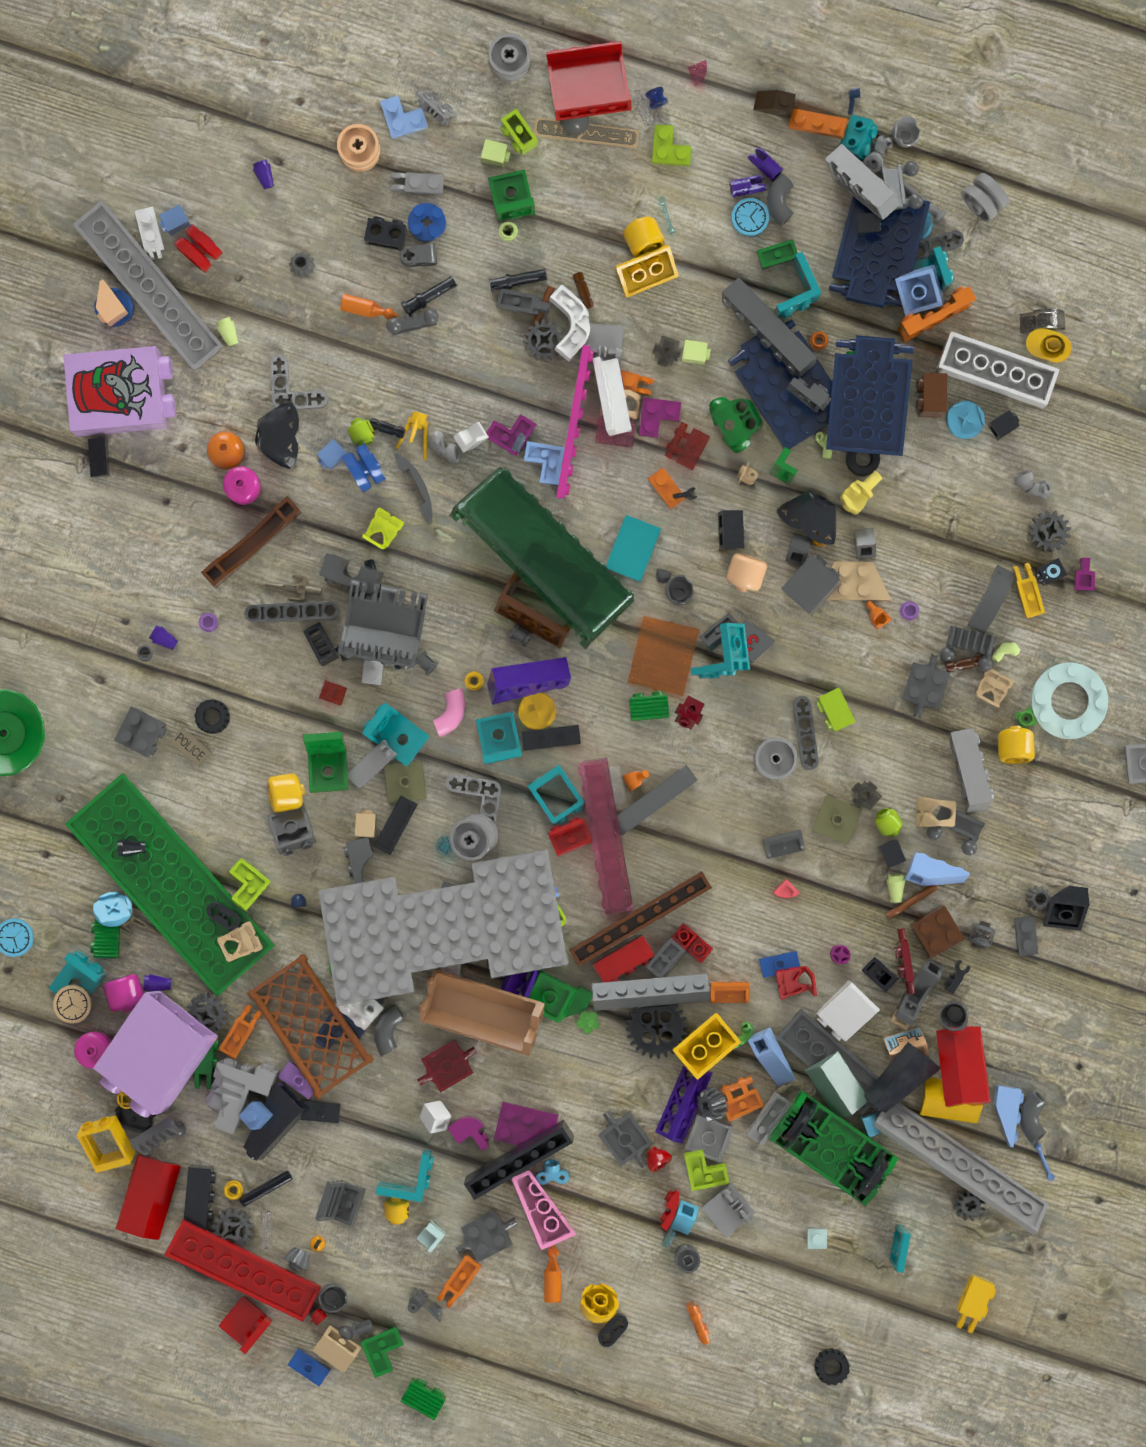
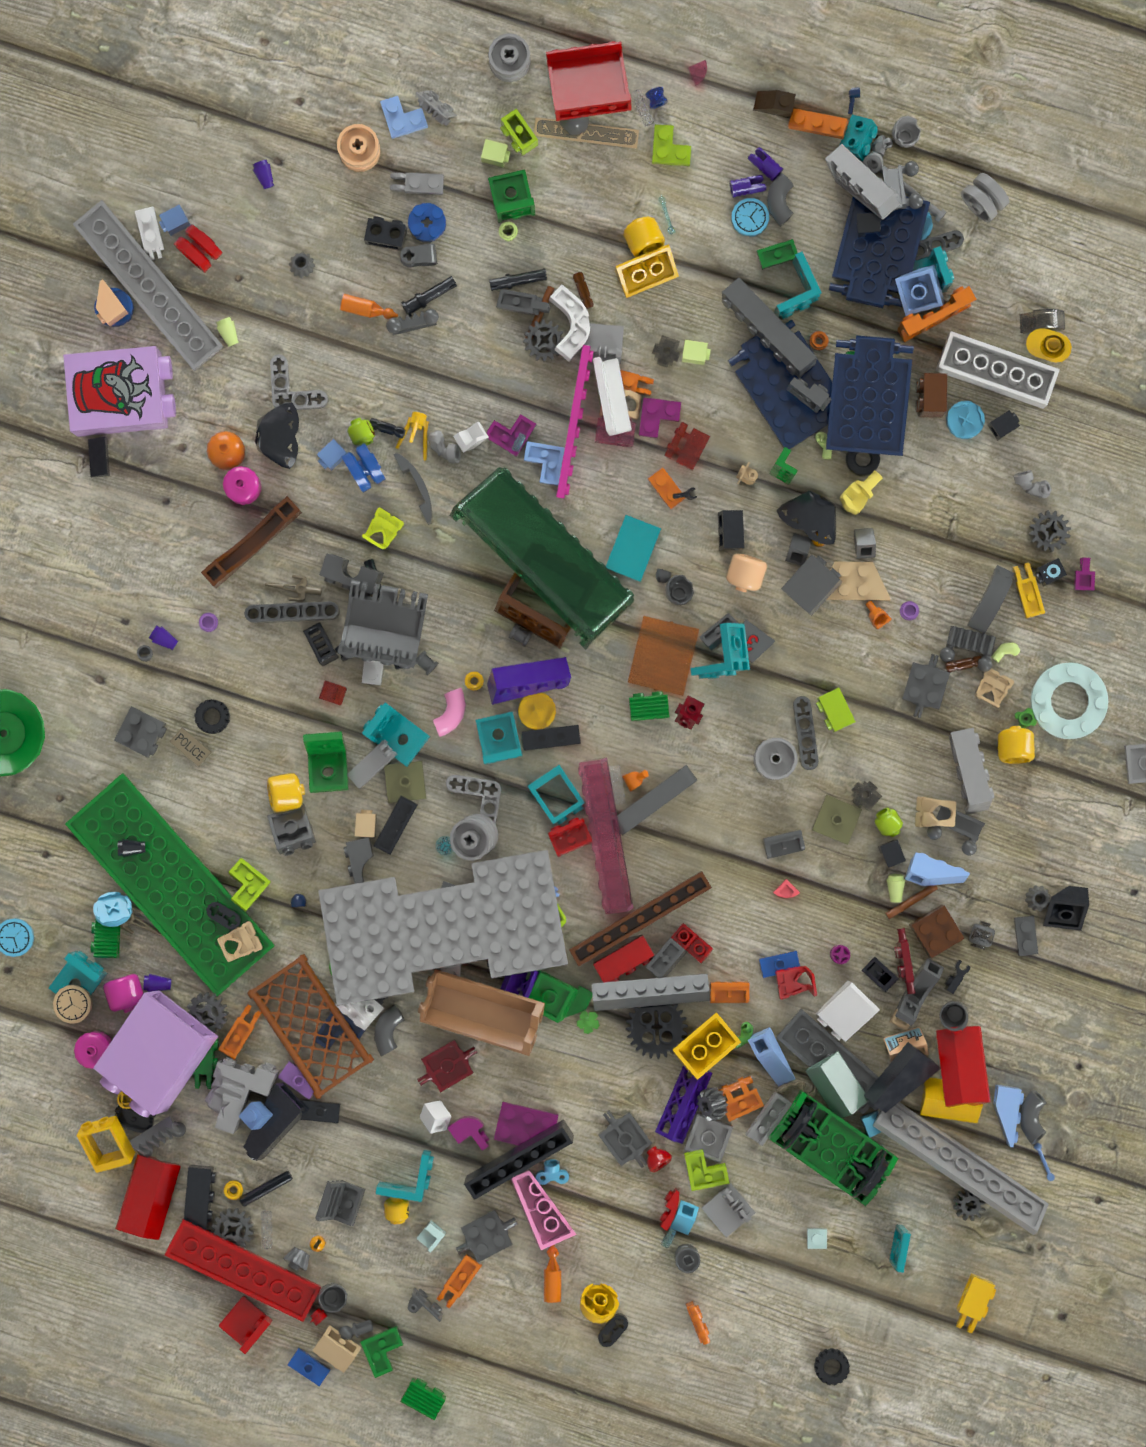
(723, 410): green piece -> none

